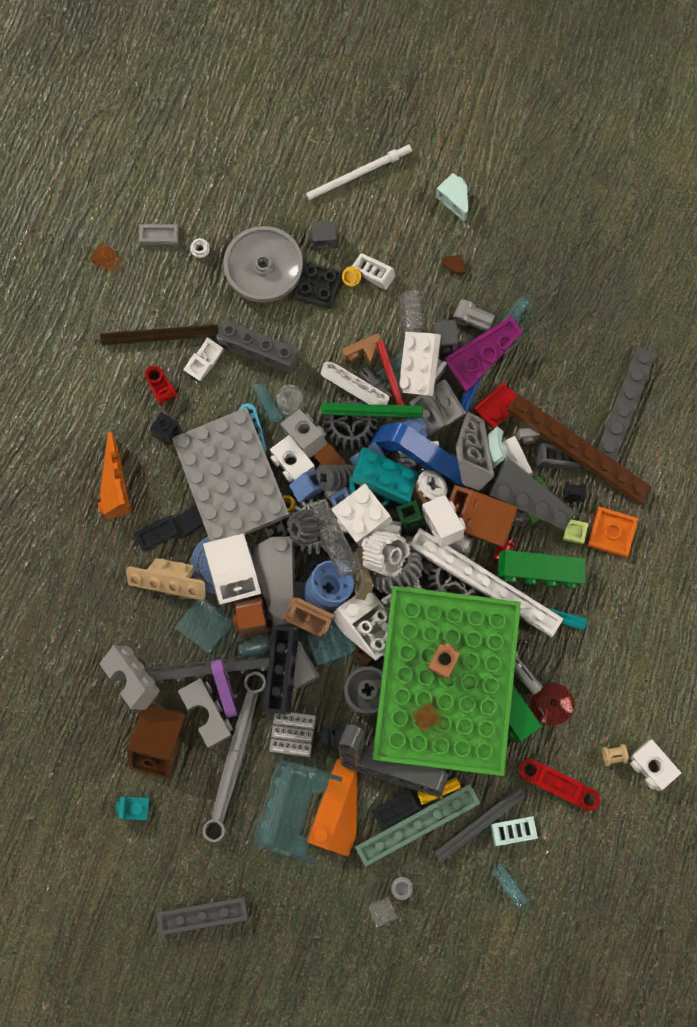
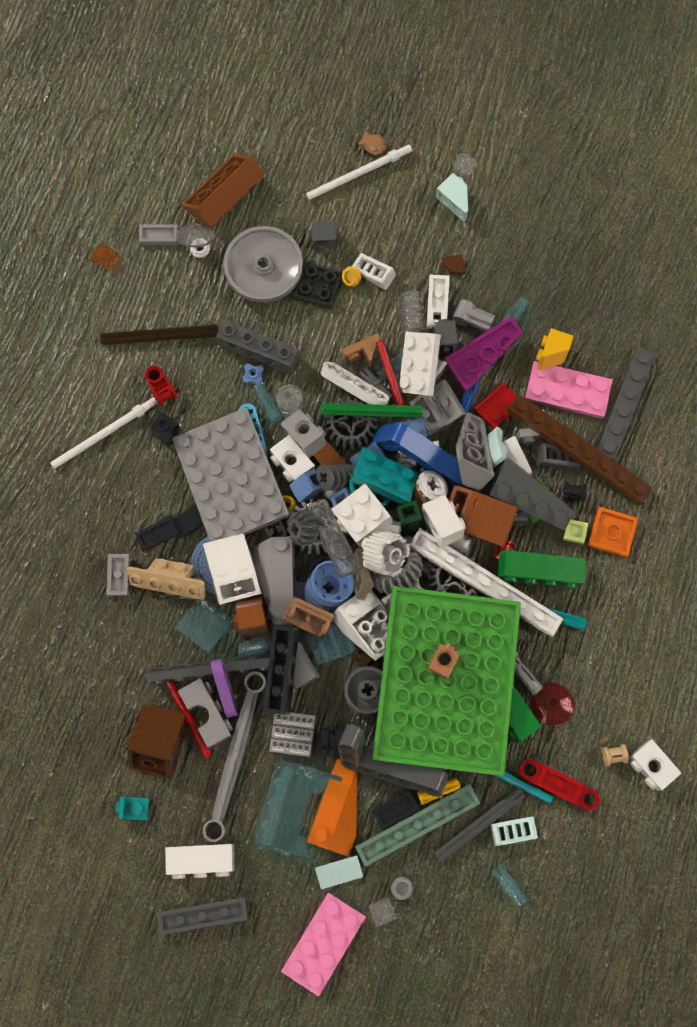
(113, 488): orange wedge -> none
(116, 575): none -> light grey plate
(137, 411): none -> white bar
(140, 687): light grey arch -> none
(189, 719): none -> red bar
(195, 235): none -> clear dish
(200, 860): none -> white brick
(204, 360): white slope -> none
(223, 189): none -> dark orange slope
(253, 379): none -> medium blue plate
(323, 944): none -> bright pink plate
(339, 872): none -> light aqua slope
(373, 143): none -> medium nougat animal
(426, 717): clear orange plate -> none
(437, 298): none -> white plate
(464, 163): none -> clear gear
(526, 787): none -> teal bar
(555, 349): none -> yellow slope
(569, 390): none -> bright pink plate

